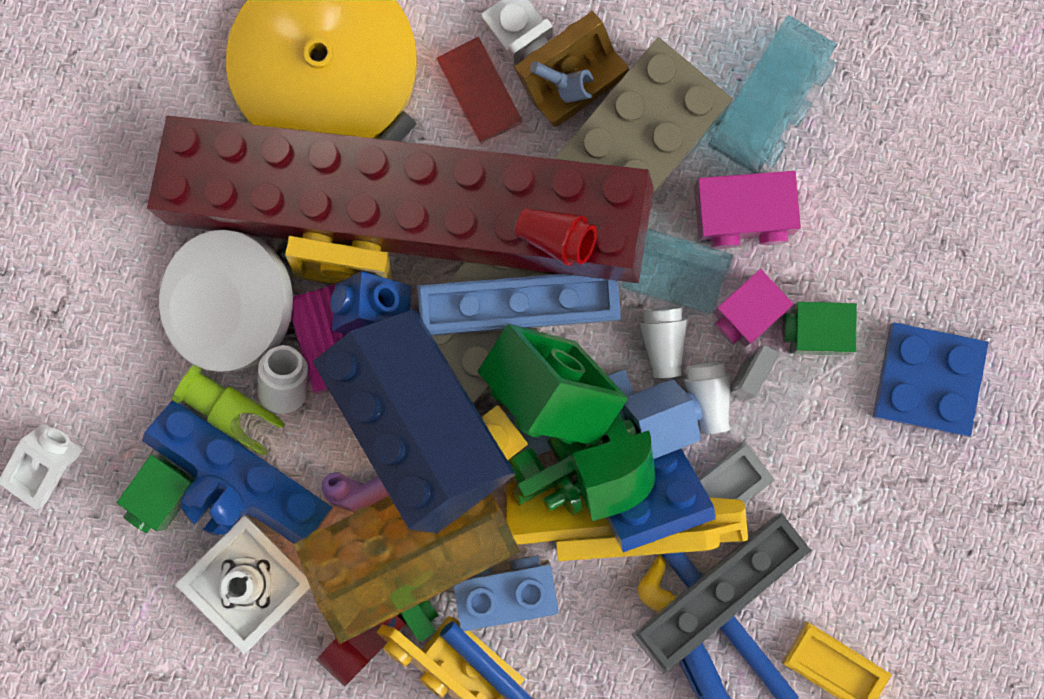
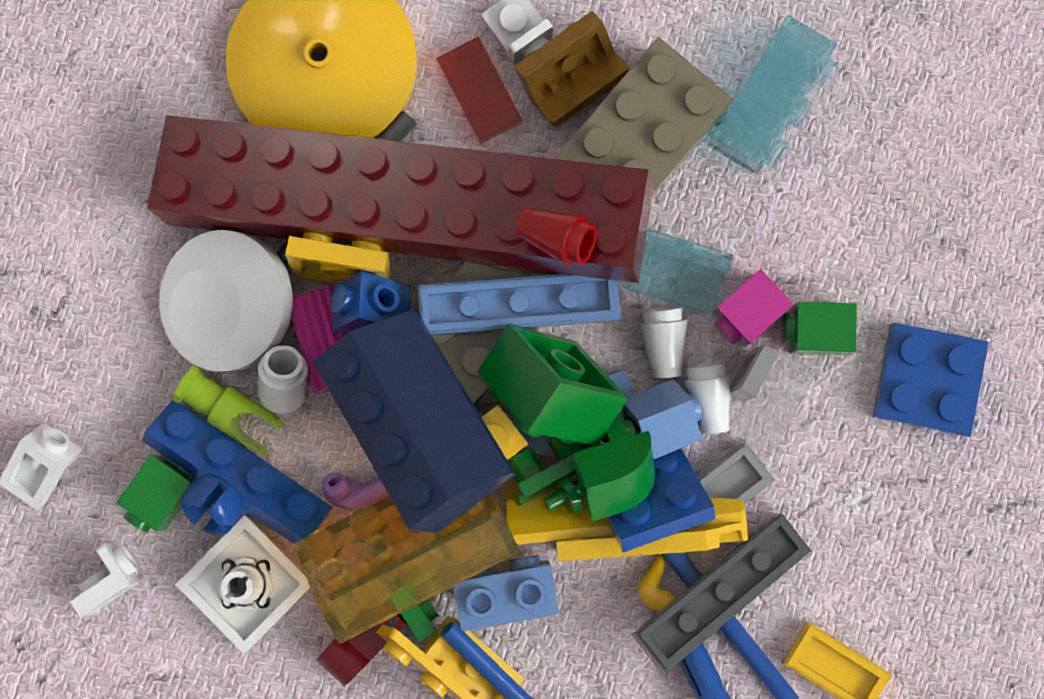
(102, 589): none -> white bracket
(569, 85): sand blue hand -> none
(747, 208): dark pink brick -> none

